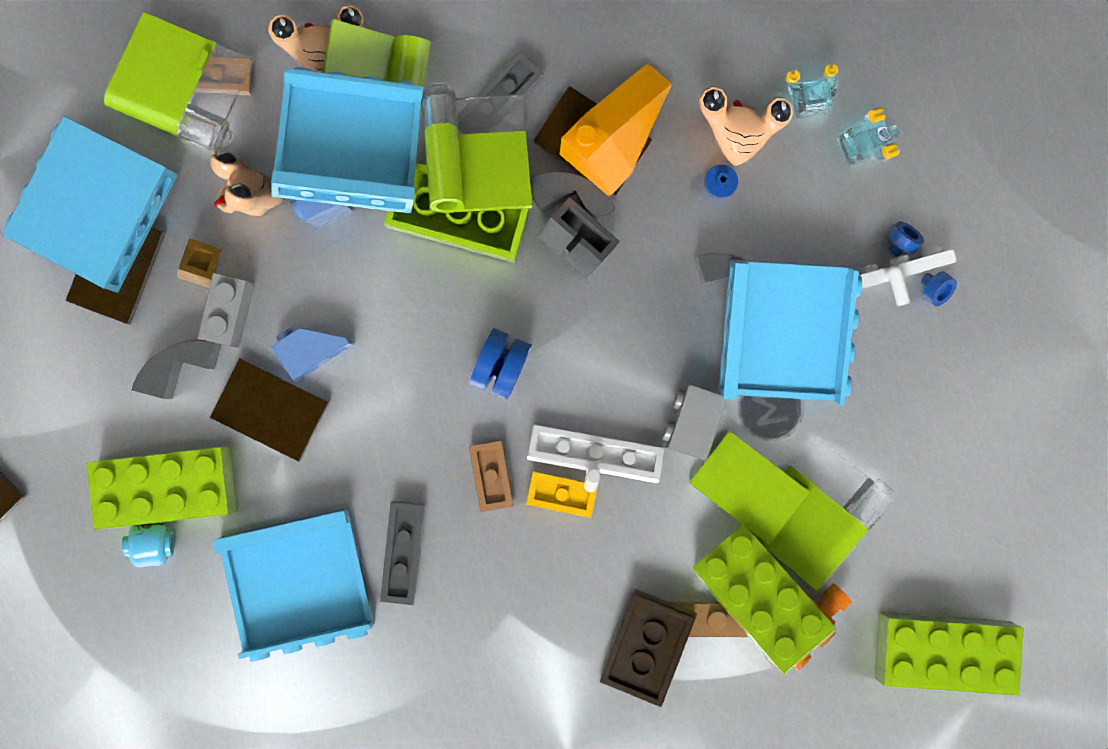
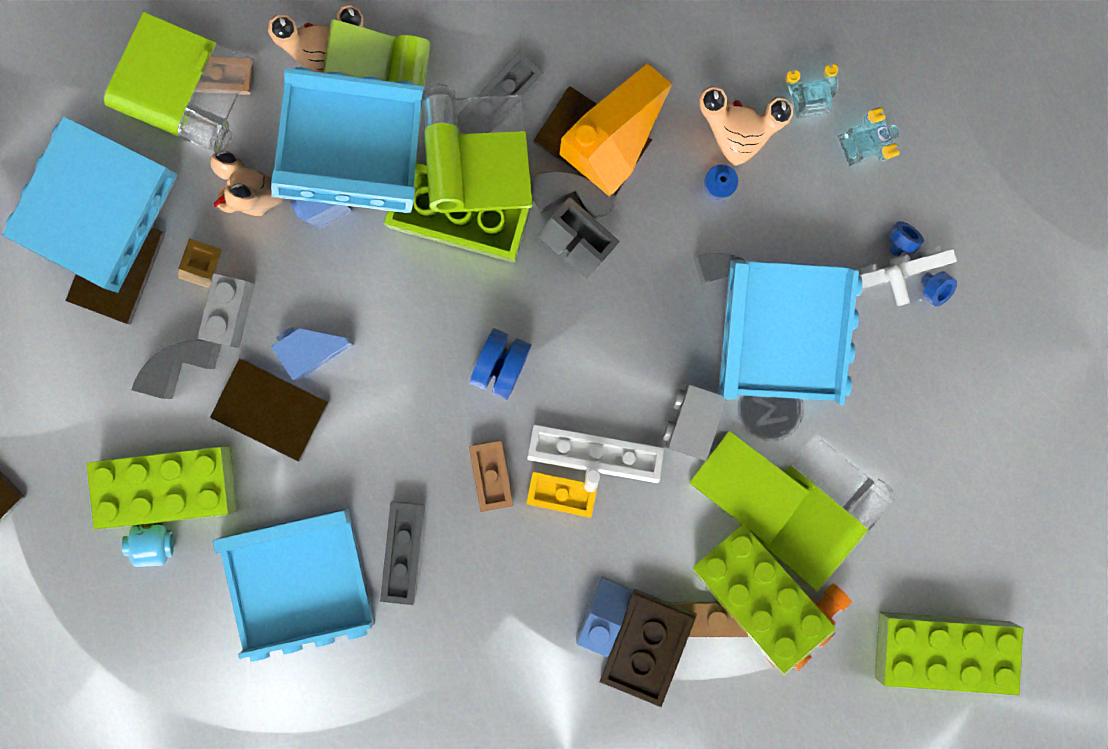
(604, 617): none -> medium blue slope

